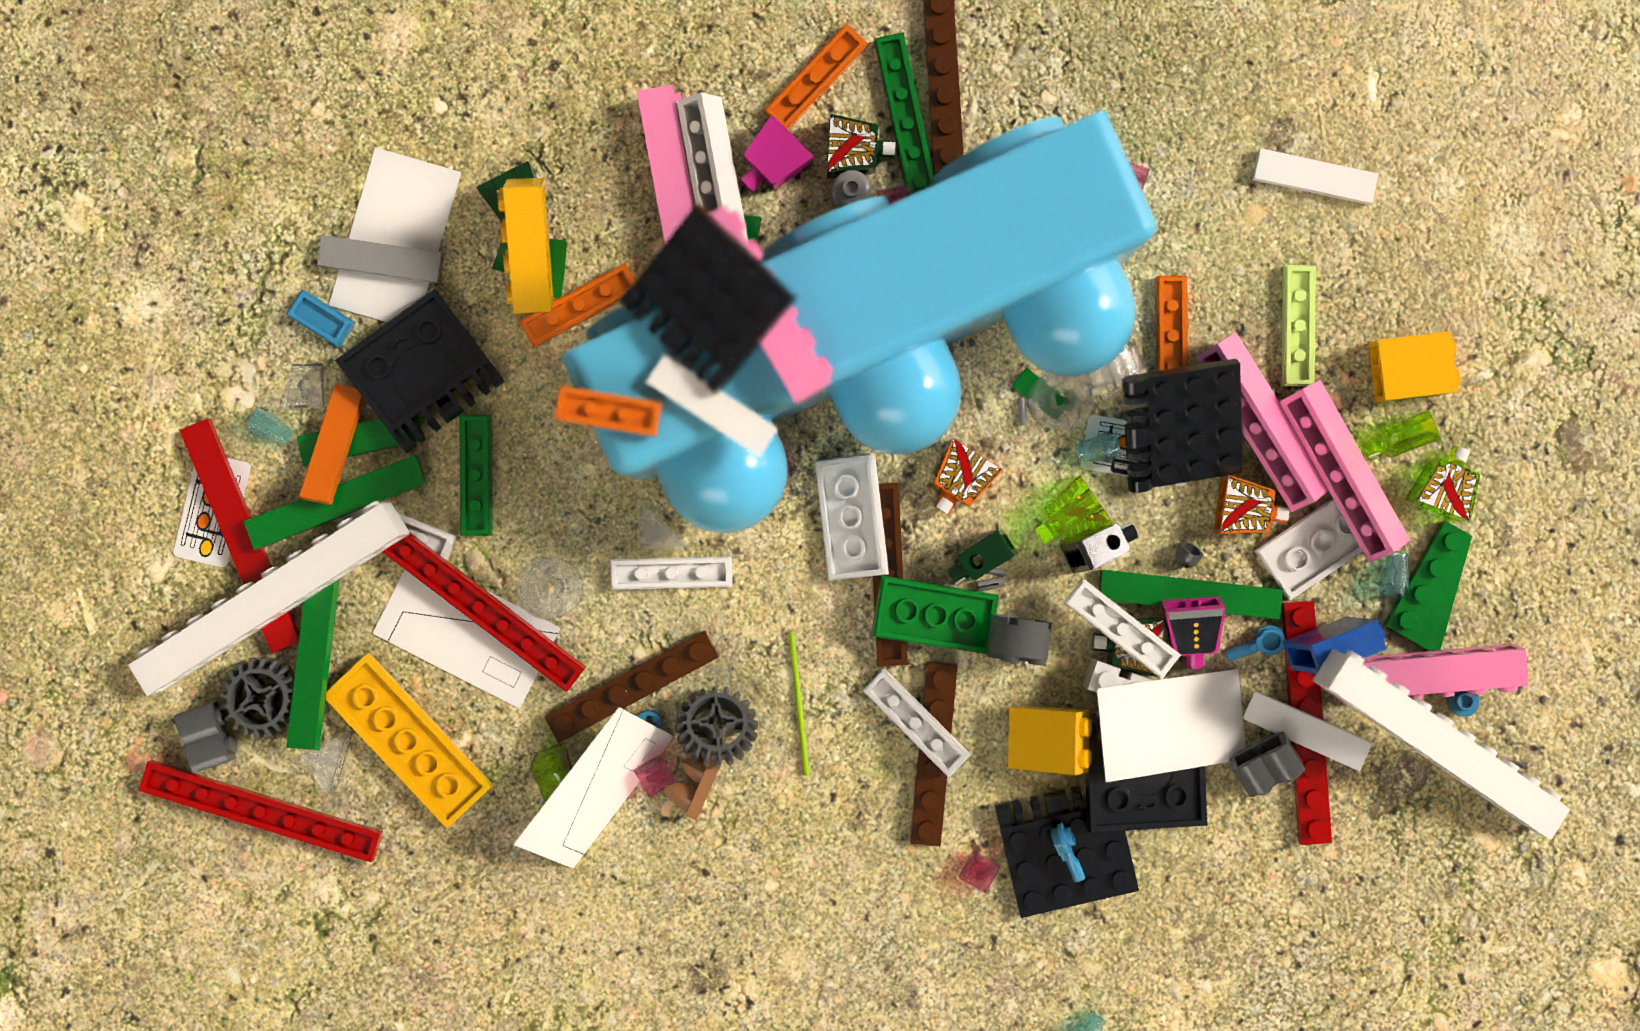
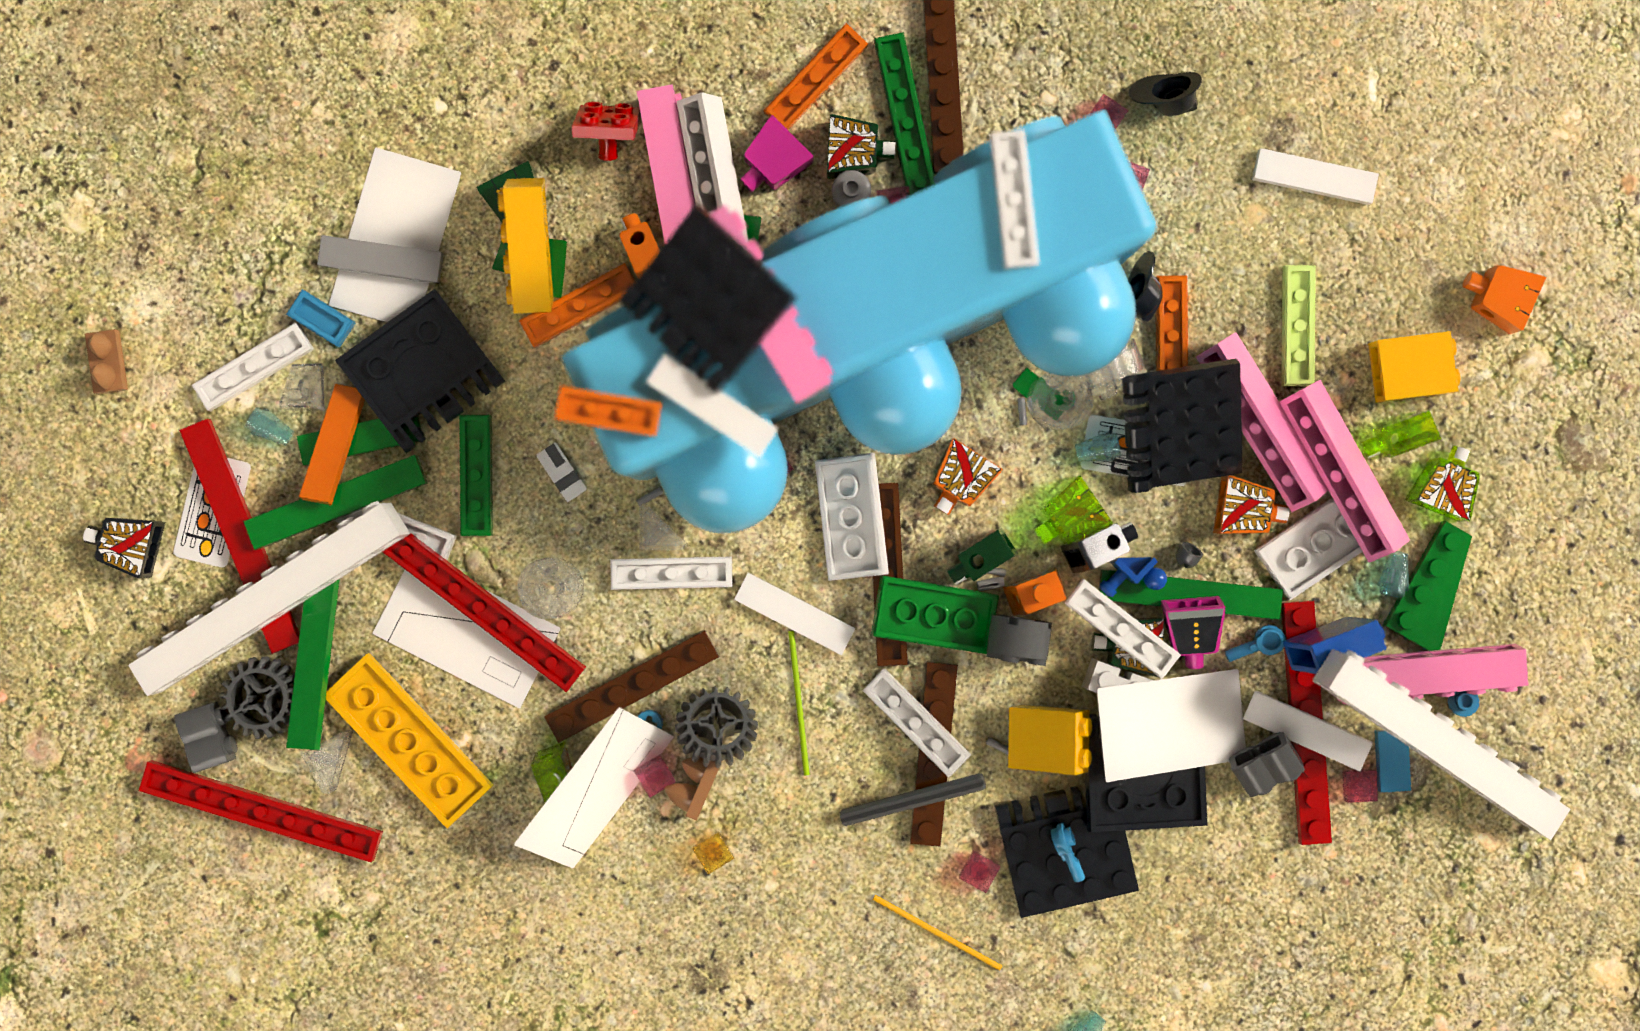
(106, 361): none -> medium nougat tile
(127, 544): none -> torso
(252, 367): none -> white tile
(561, 472): none -> white sticker
(607, 125): none -> red plate
(638, 242): none -> orange torso
(650, 496): none -> light grey piece
(713, 852): none -> clear yellow plate
(794, 613): none -> white tile
(913, 799): none -> dark grey axle
(937, 932): none -> yellow piece
(997, 745): none -> light grey piece
(1014, 199): none -> white tile
(1035, 592): none -> orange torso
(1114, 110): none -> clear pink plate
(1134, 570): none -> blue piece
(1145, 287): none -> black piece
(1168, 92): none -> black piece
(1360, 785): none -> clear pink plate
(1391, 763): none -> dark azure tile
(1504, 295): none -> orange torso

